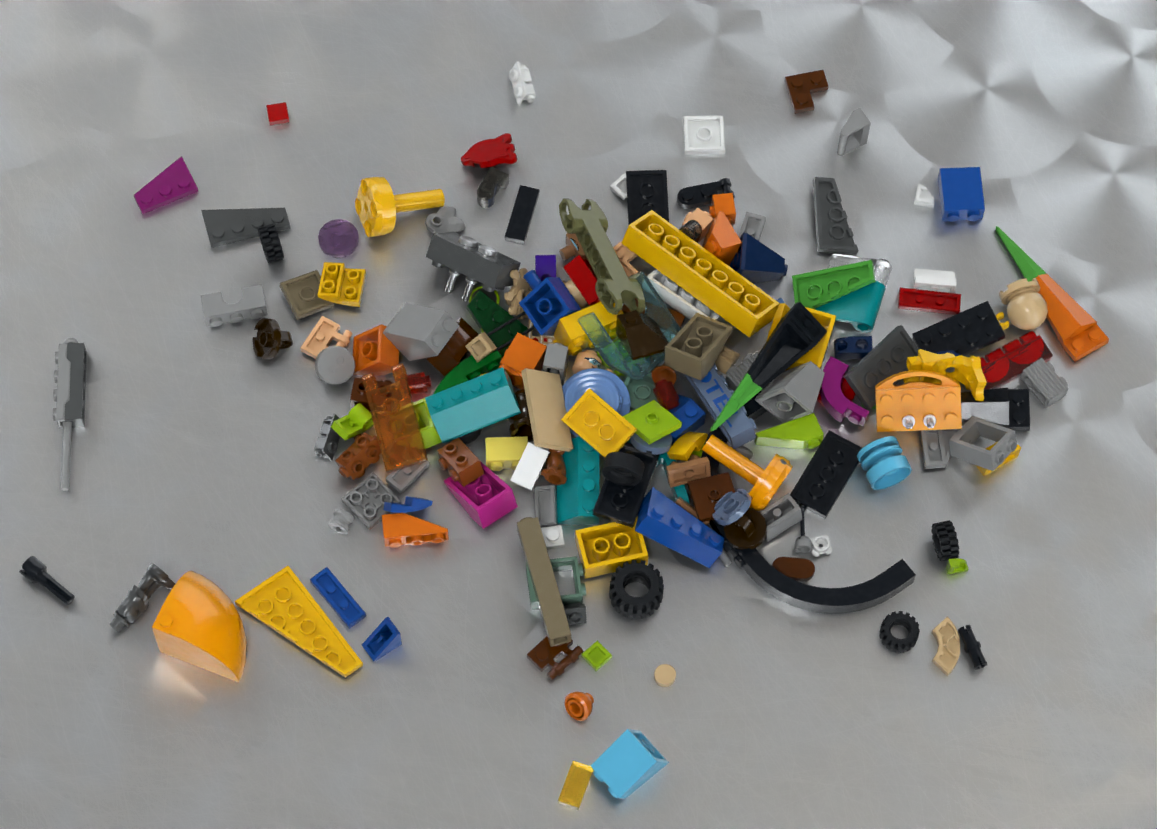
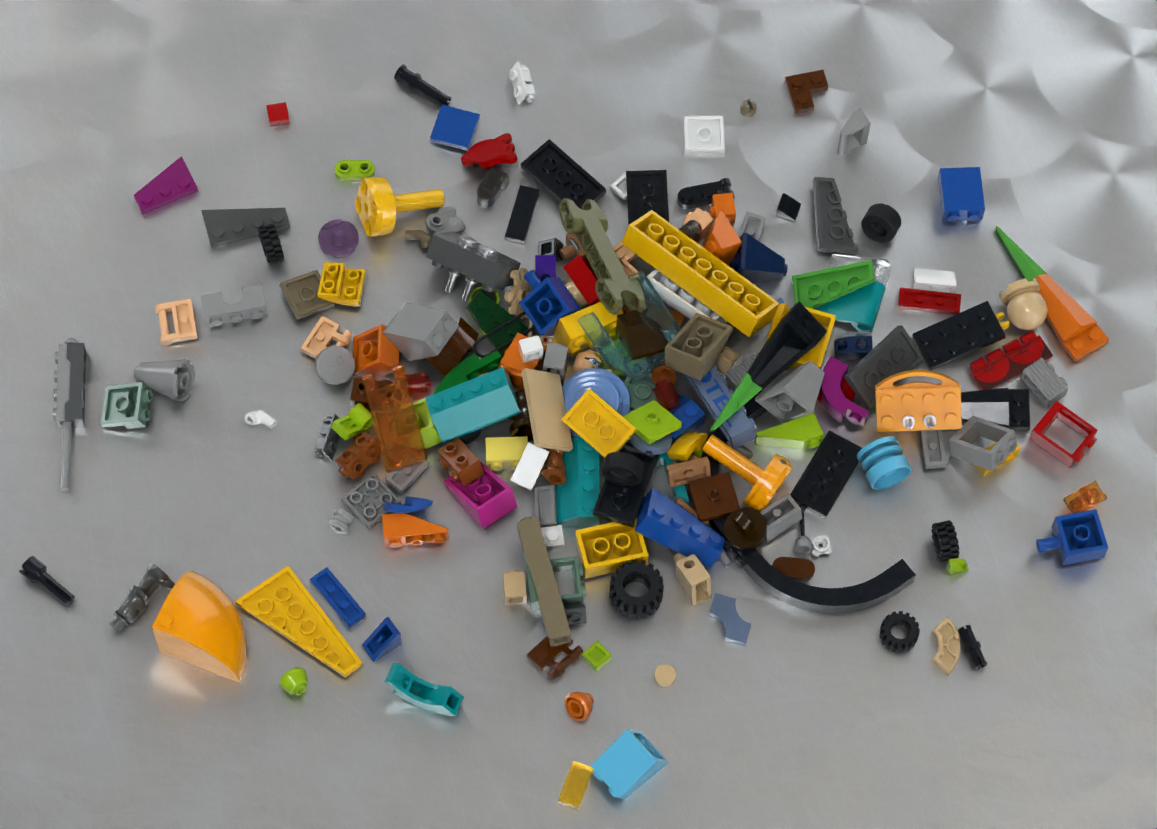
(126, 405): none -> sand green plate
(167, 377): none -> light grey cone
(183, 321): none -> light nougat plate
(260, 417): none -> white arm
(270, 339): dark brown tile -> none
(294, 681): none -> lime cone
(354, 170): none -> lime plate
(415, 82): none -> black pin
(418, 235): none -> dark tan arm
(423, 694): none -> teal arch
(454, 127): none -> blue tile
(481, 346): tan slope -> none
(514, 587): none -> tan brick
(530, 349): none -> white slope
(550, 247): none -> black slope
(562, 175): none -> black plate
(693, 578): none -> tan torso
(725, 612): none -> sand blue tile
(731, 507): sand blue tile -> none
(744, 109): none -> dark tan hinge
(788, 208): none -> black slope
(881, 222): none -> black tyre
(924, 197): white tile -> none
(966, 370): yellow hips -> none
(1074, 422): none -> red window
(1076, 537): none -> blue brick
(1085, 498): none -> clear orange hips

